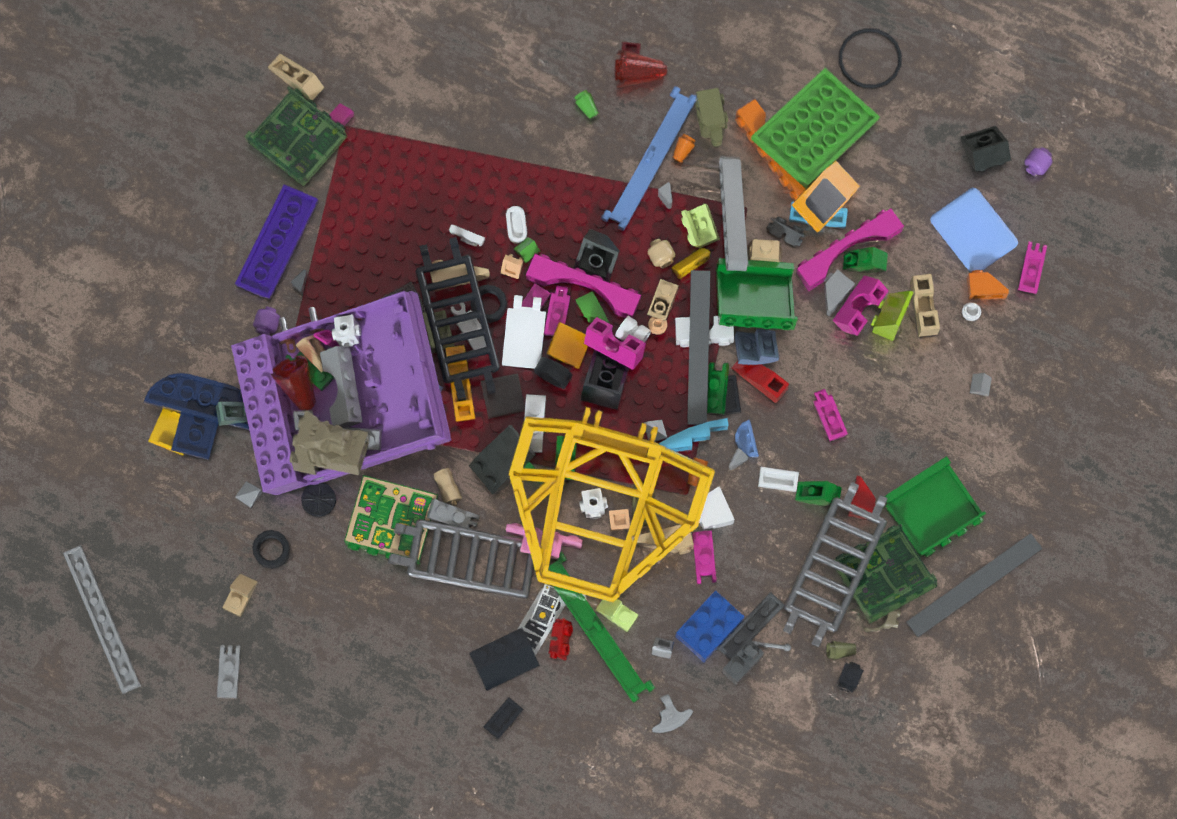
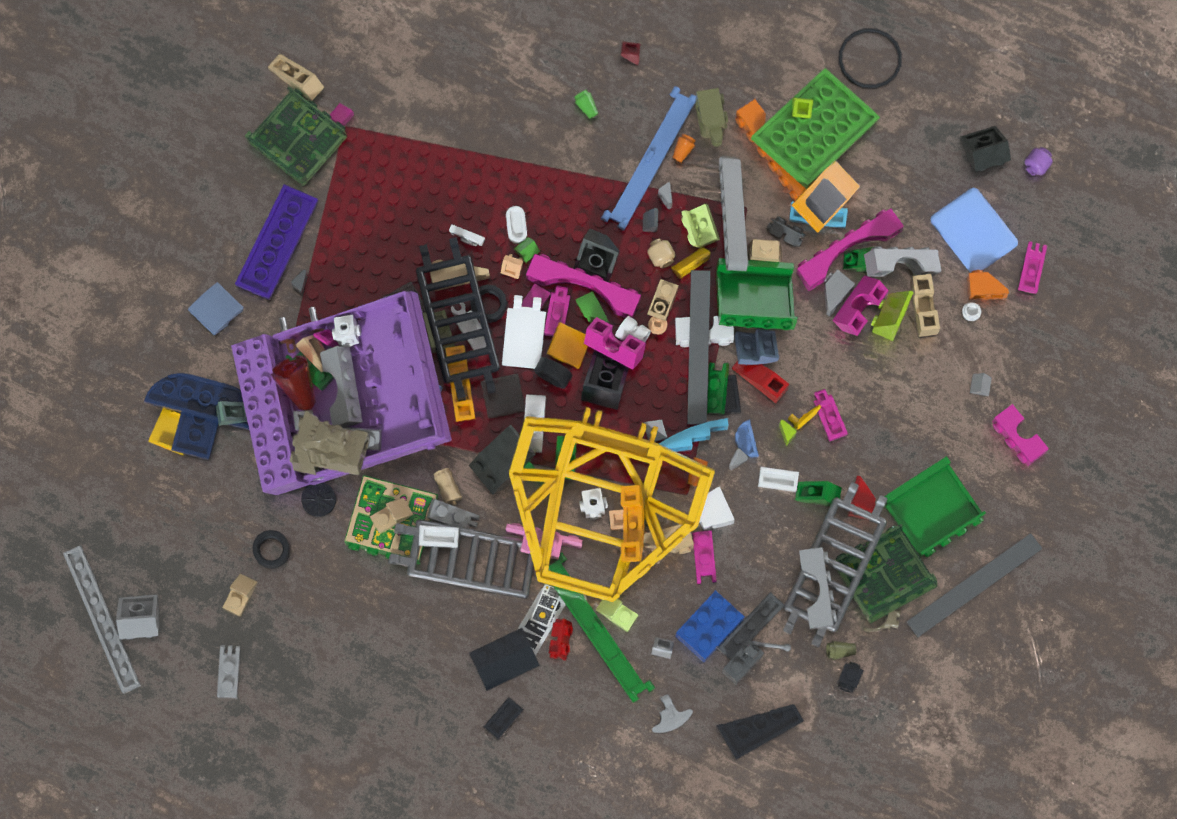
(138, 617): none -> light grey slope
(215, 308): none -> sand blue slope
(248, 494): light grey slope -> none
(266, 321): medium lavender head -> none
(393, 513): none -> tan slope
(438, 536): none -> white tile
(632, 523): none -> light orange slope
(637, 69): clear red cone -> none
(650, 220): none -> dark grey slope
(754, 731): none -> black wing
(787, 431): none -> lime slope
(798, 423): none -> yellow bar
(802, 107): none -> lime slope
(820, 613): none -> light grey arch
(921, 261): none -> light grey arch
(1028, 449): none -> dark pink arch

